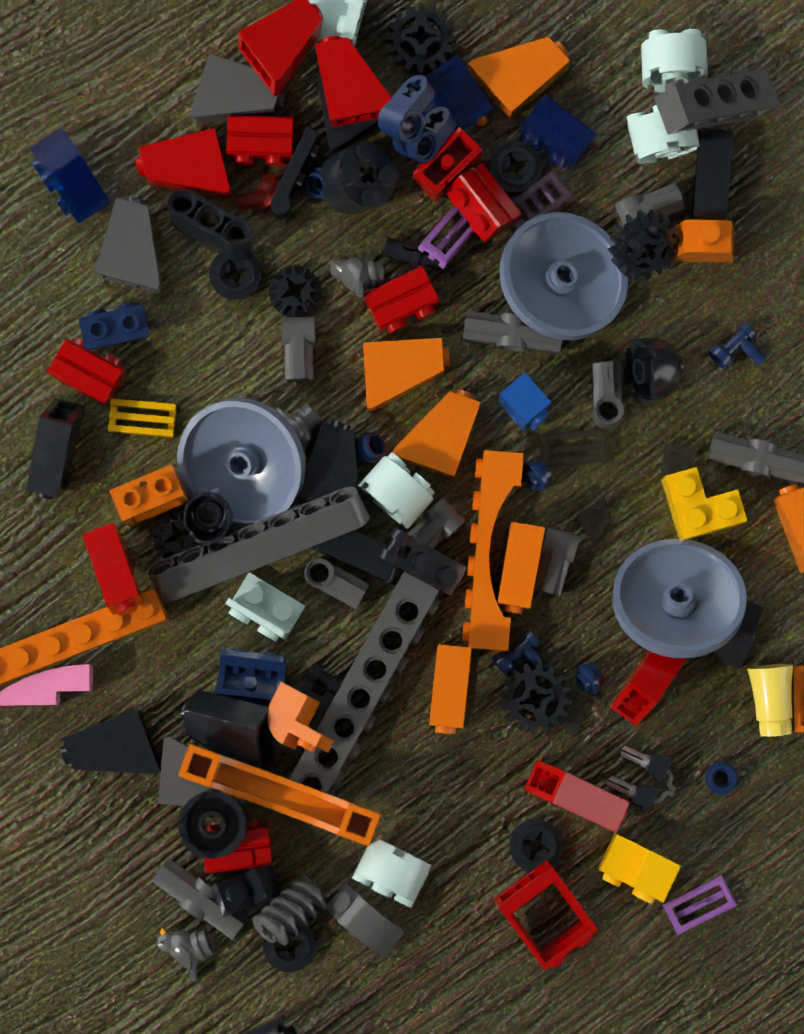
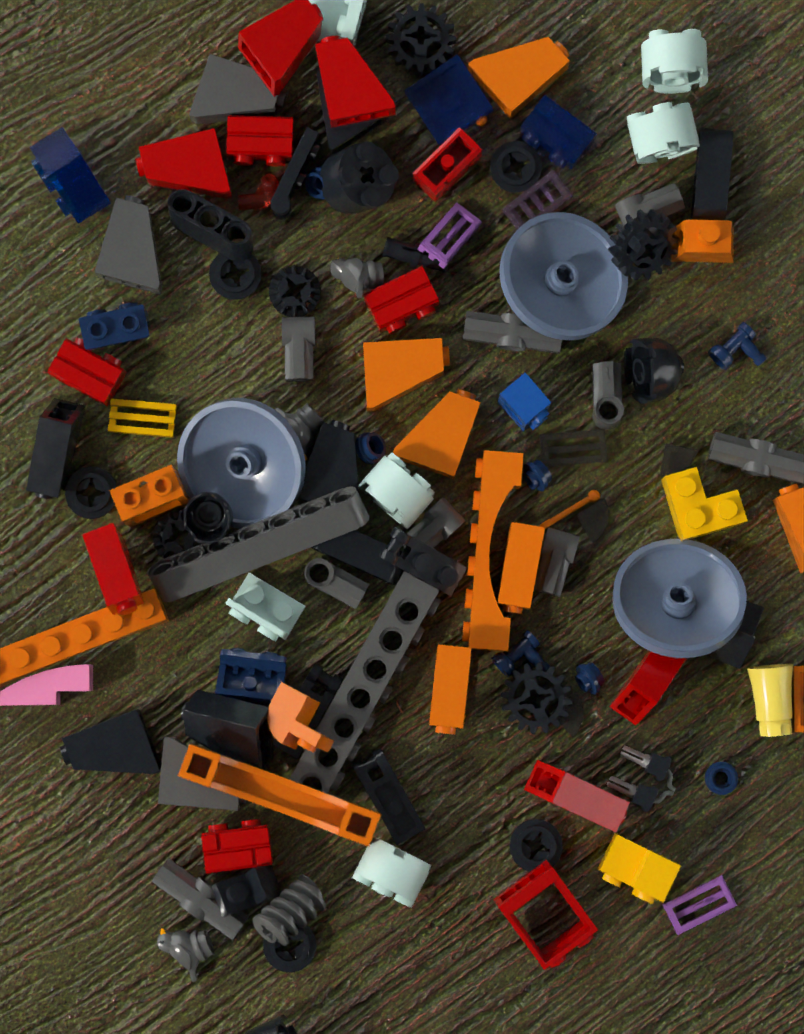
(81, 481): none -> black gear
(194, 824): black brick -> none
(364, 920): dark grey brick -> none
(389, 798): none -> black plate
(411, 133): dark blue piece -> none
(483, 203): red brick -> none
(593, 496): none -> orange hinge
(716, 100): dark grey brick -> none

